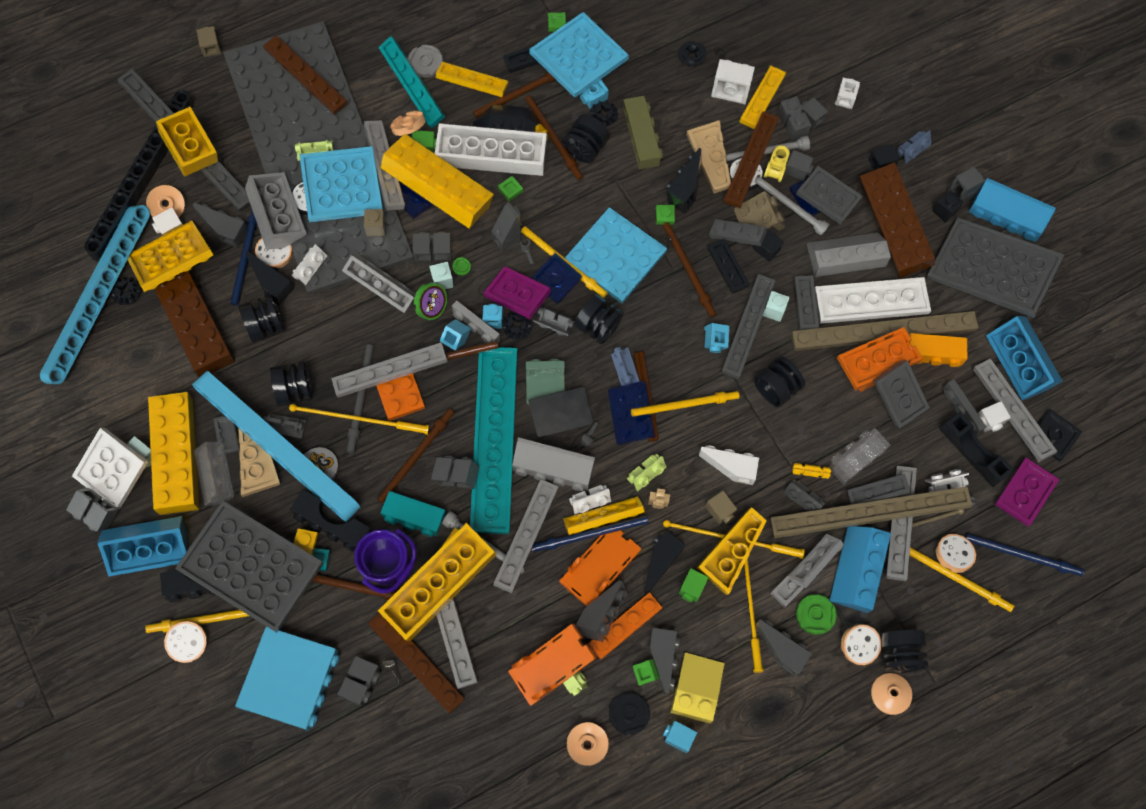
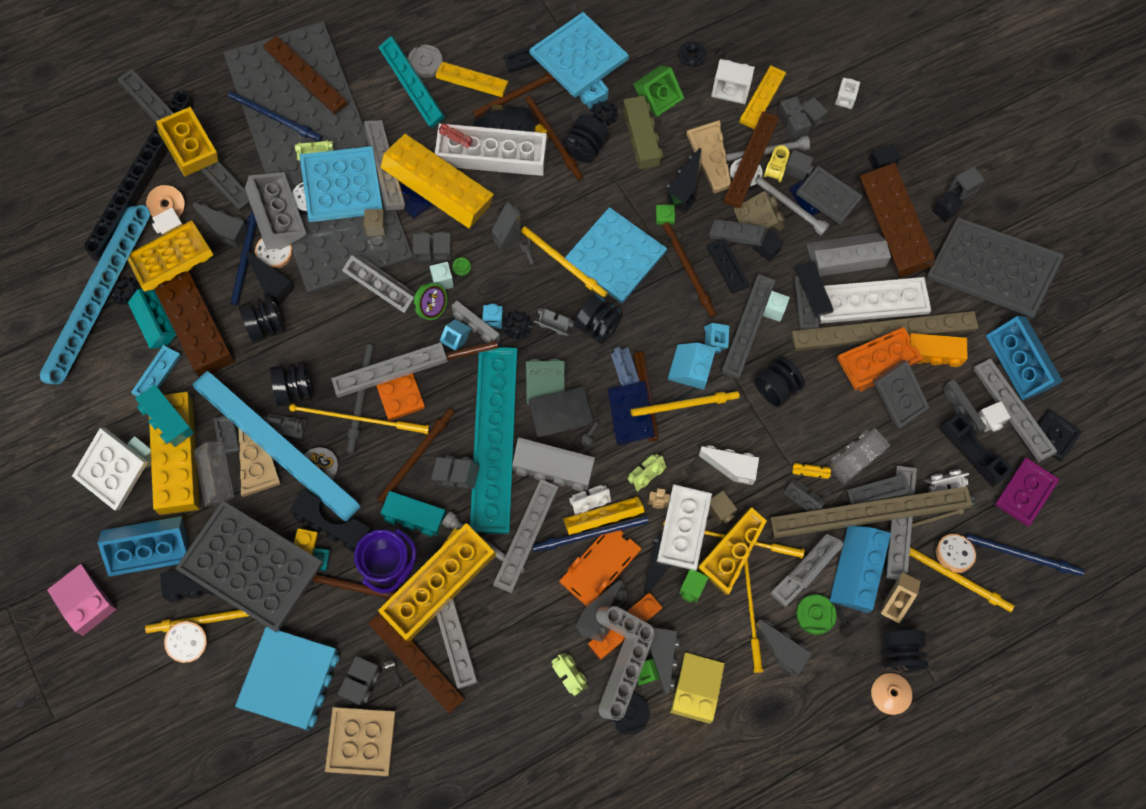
(81, 600): none -> bright pink slope
(86, 507): dark grey piece -> none
(152, 318): none -> teal brick
(157, 370): none -> medium azure plate
(163, 416): none -> teal brick
(208, 41): dark tan brick -> none
(304, 131): none -> dark blue bar
(309, 265): white hinge -> none
(360, 742): none -> tan plate
(408, 124): light nougat tile -> none
(426, 139): bright green brick -> none
(455, 135): none -> clear red axle
(510, 188): bright green plate -> none
(517, 292): magenta plate -> none
(539, 672): orange piece -> none
(556, 21): bright green plate -> none
(558, 276): clear blue plate -> none
(587, 732): light nougat dish -> none
(625, 660): none -> light grey beam
(659, 89): none -> bright green slope
(679, 736): medium azure brick -> none
(684, 527): none -> white tile
(692, 364): none -> medium azure slope
(814, 289): none -> black tile
(861, 644): white tile -> none
(900, 597): none -> tan brick
(919, 143): sand blue hinge -> none
(1011, 210): dark azure slope -> none

